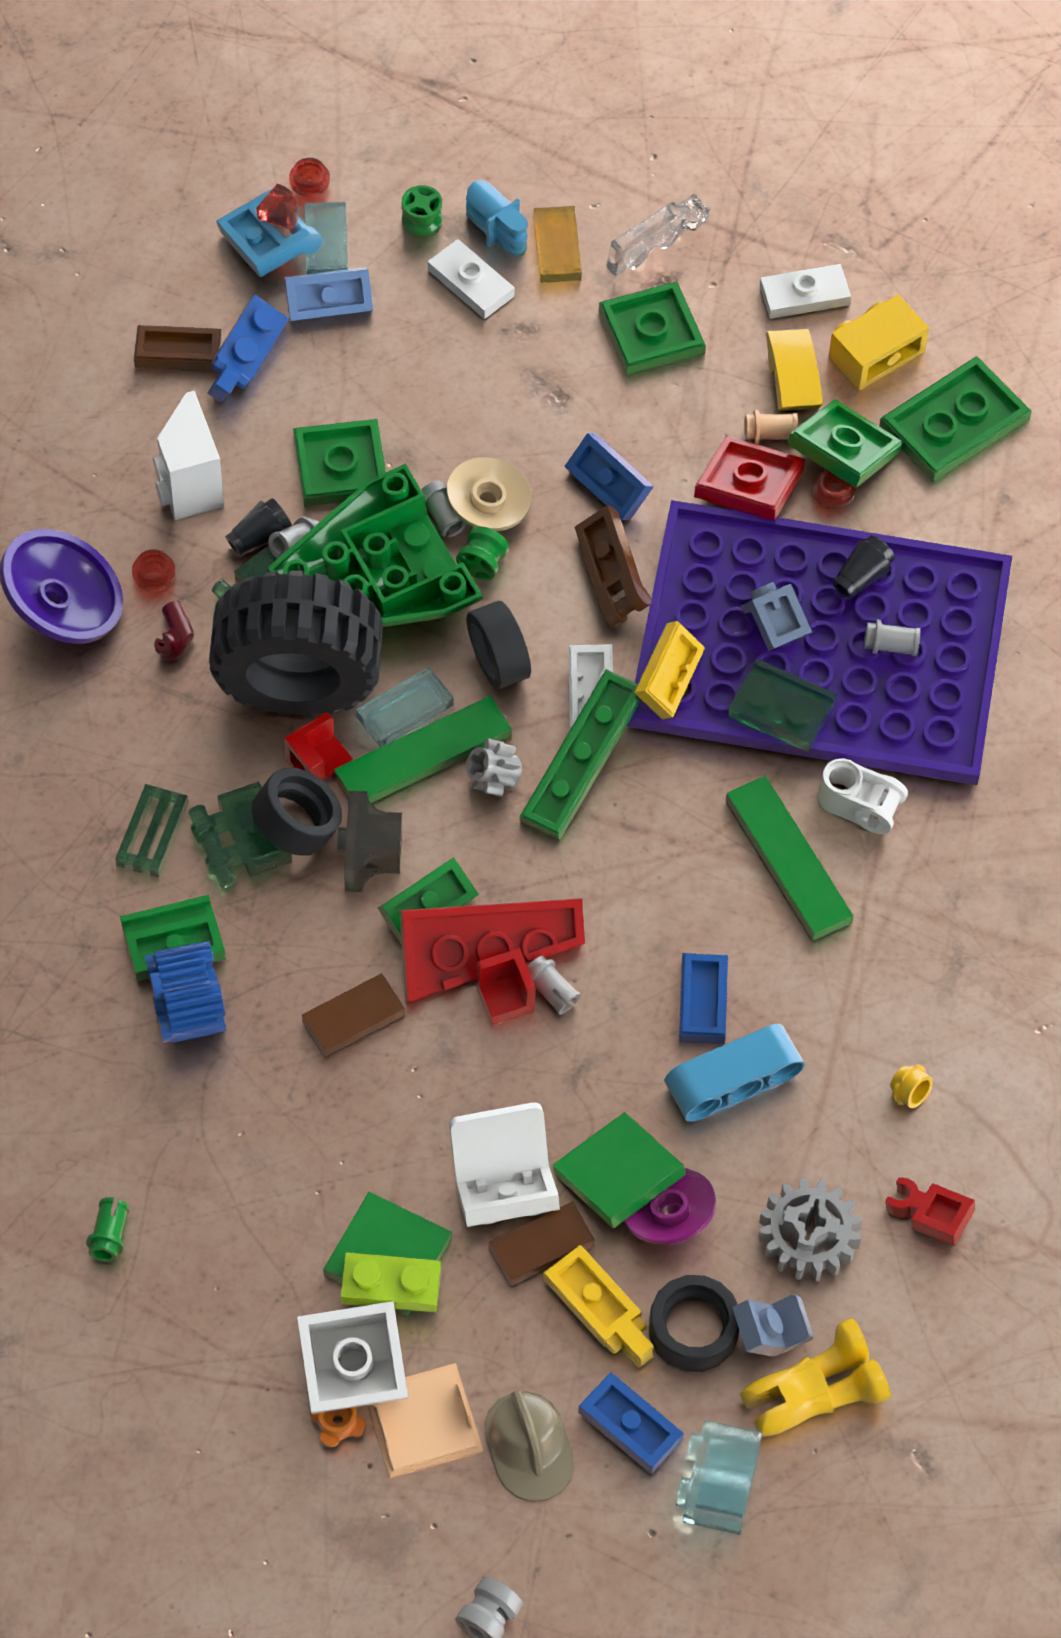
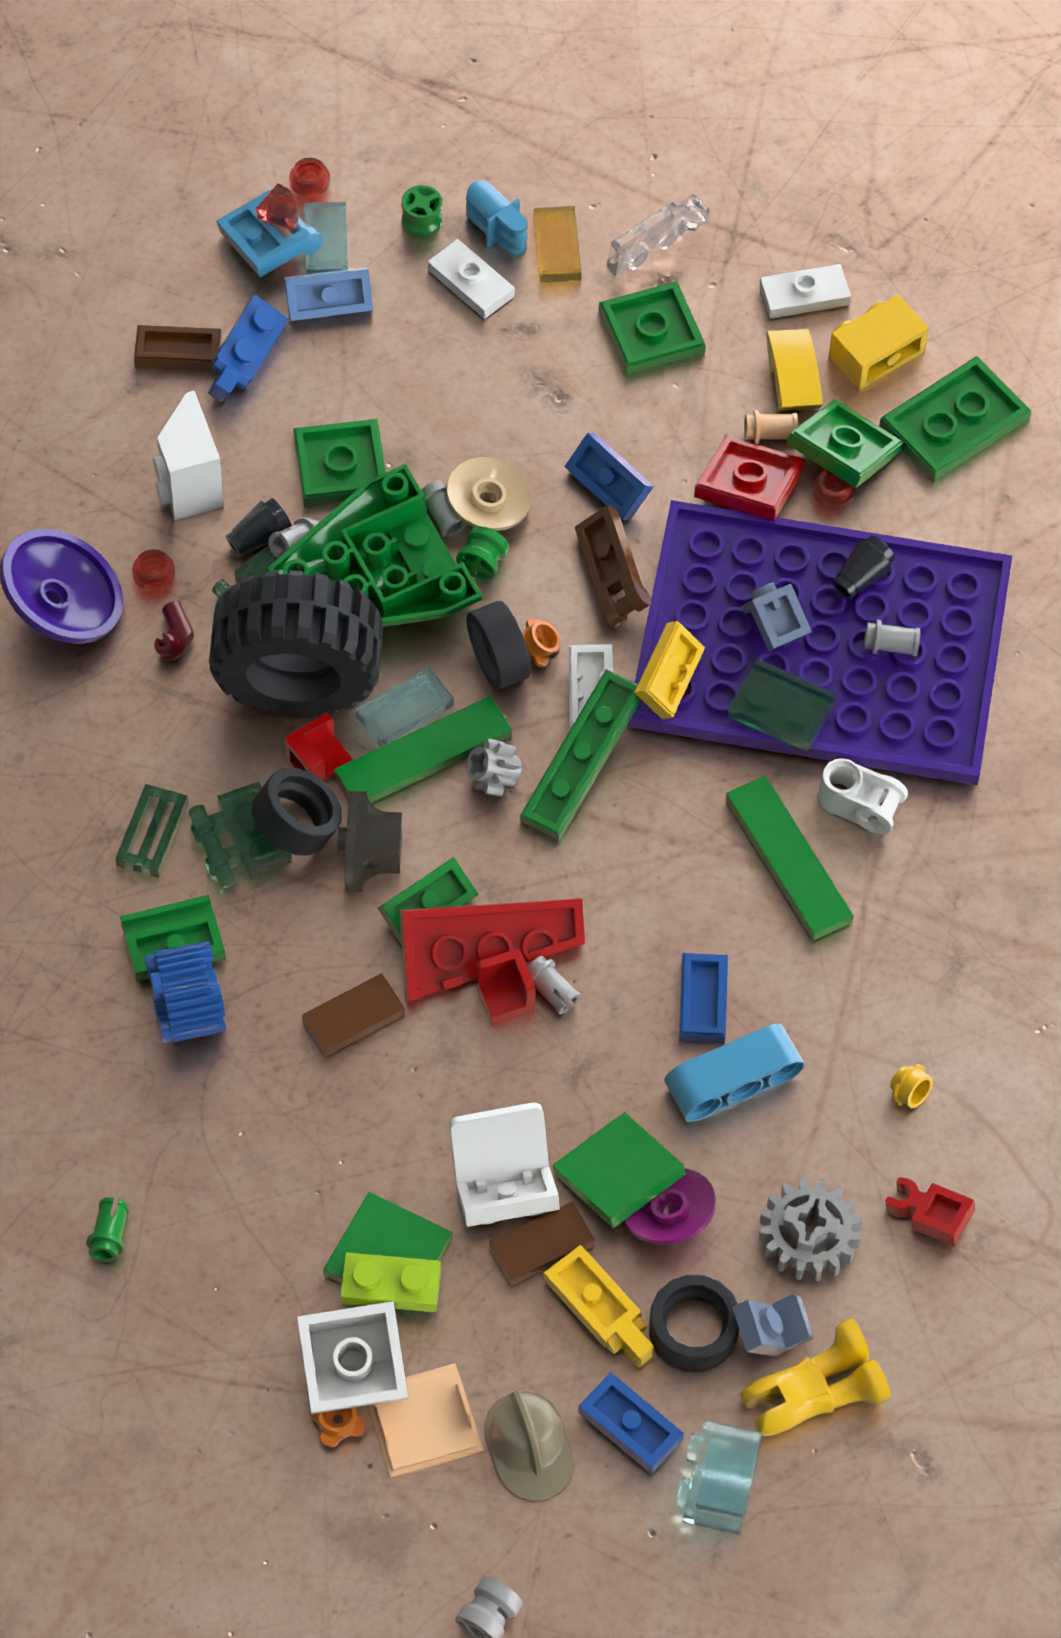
(541, 641): none -> orange plate

